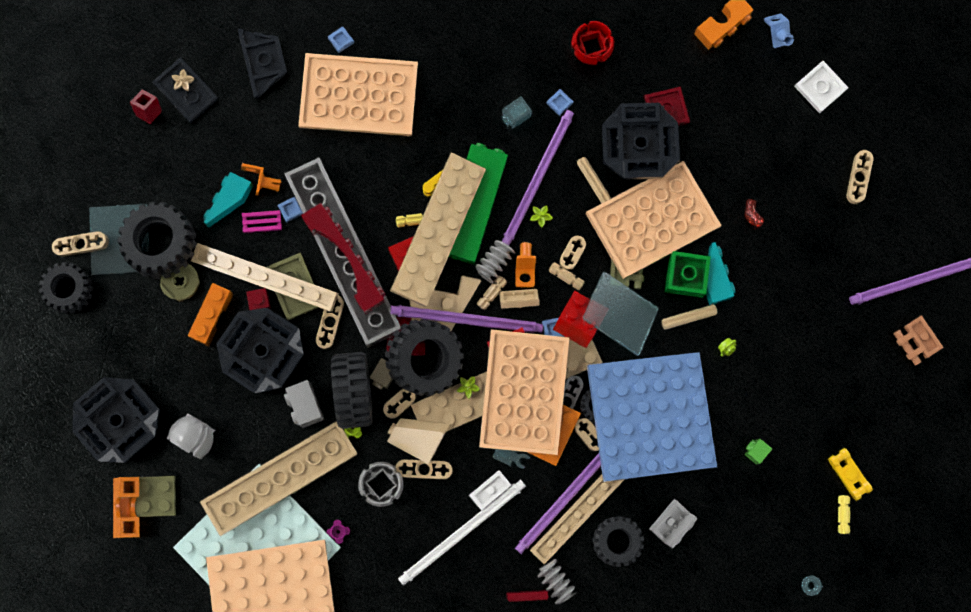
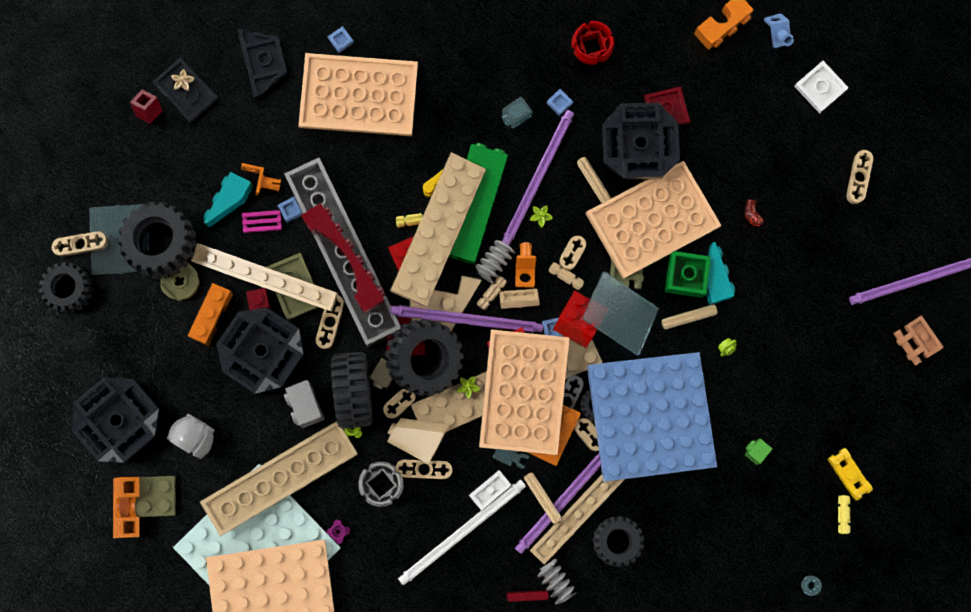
(543, 498): none -> tan axle
(673, 524): light grey bracket -> none

